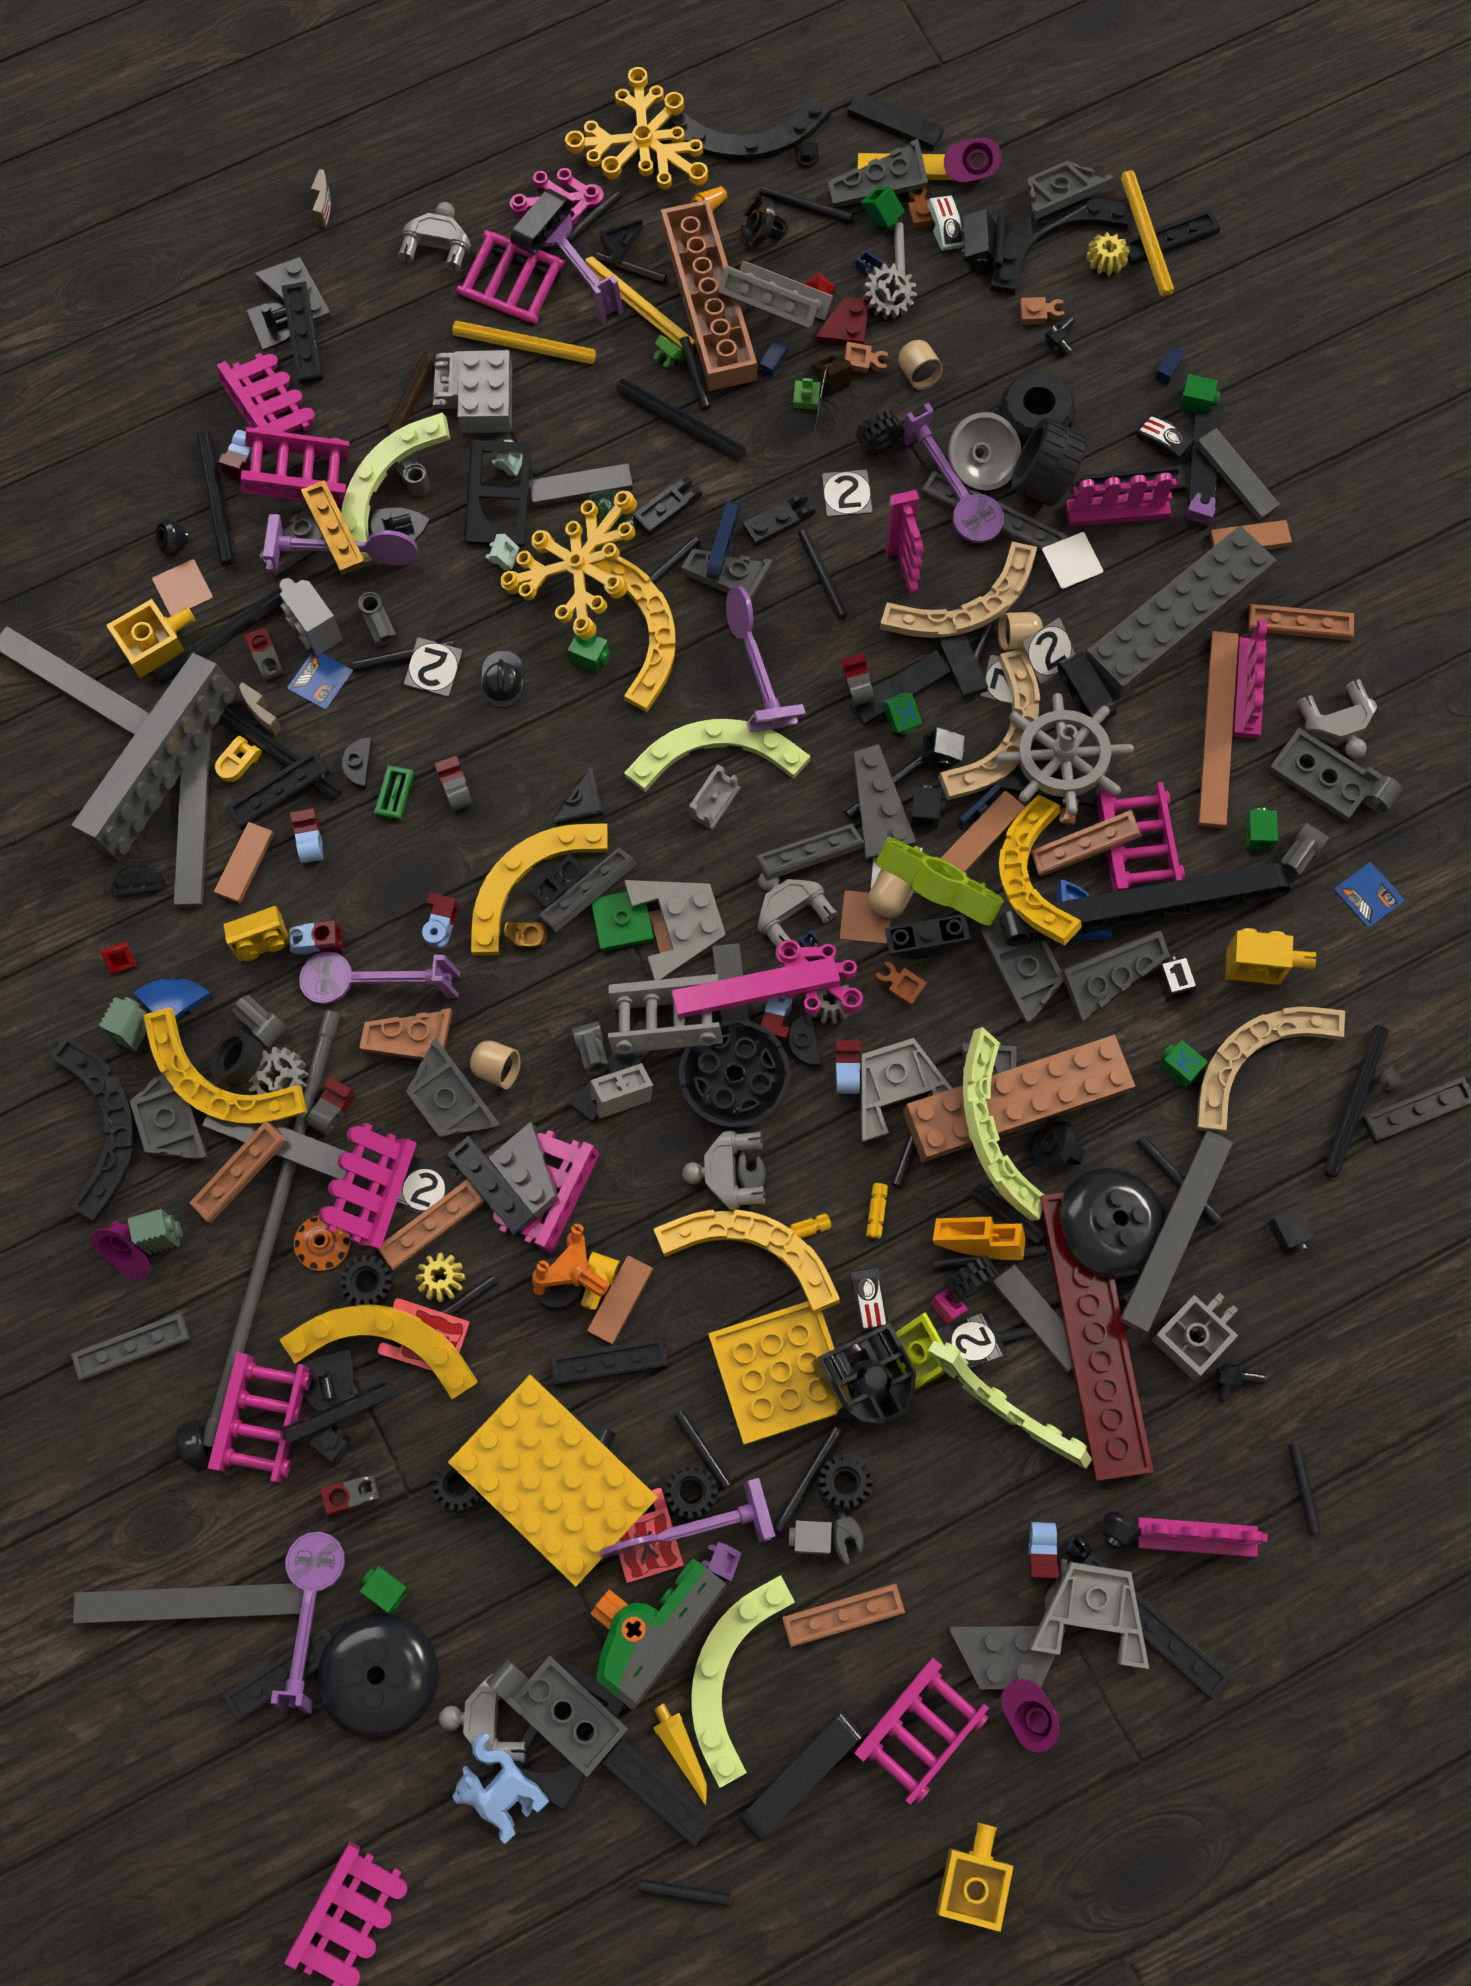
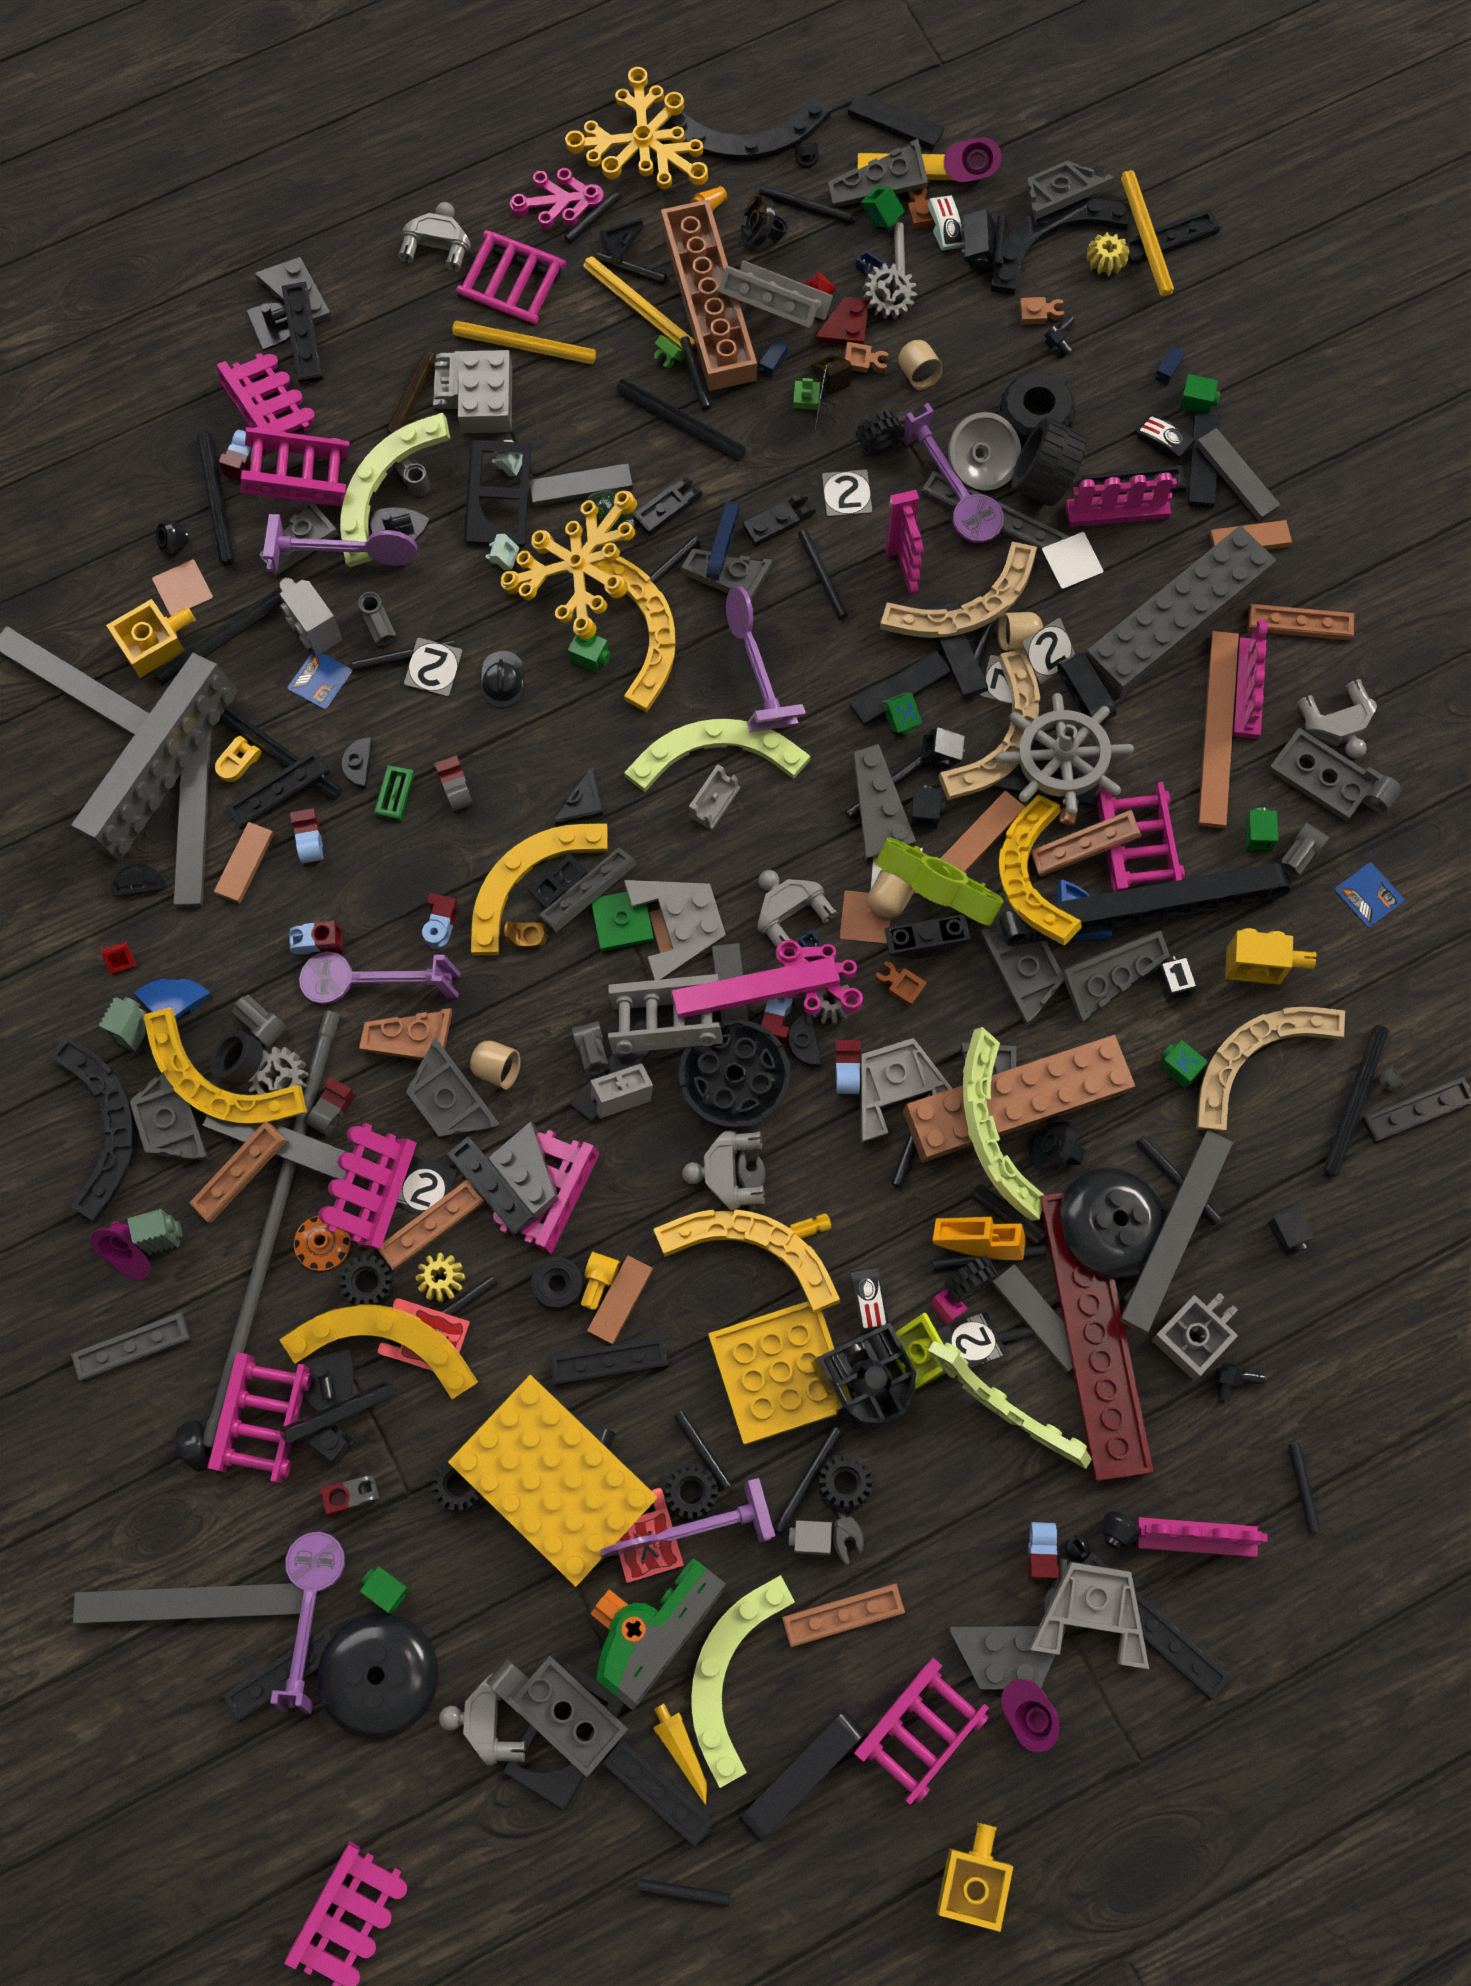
(256, 934): yellow slope -> none
(258, 708): dark tan slope -> none
(264, 653): leg -> none
(322, 199): dark tan slope -> none
(333, 527): plate -> none
(501, 1793): light blue animal -> none
(541, 221): black beam -> none
(569, 1268): orange axle -> none
(606, 292): medium lavender piece -> none
(723, 1561): medium lavender tile -> none
(809, 851): dark grey tile -> none
(858, 679): leg -> none
(877, 1210): yellow axle -> none
(980, 807): dark blue piece -> none
(1201, 512): medium lavender tile -> none

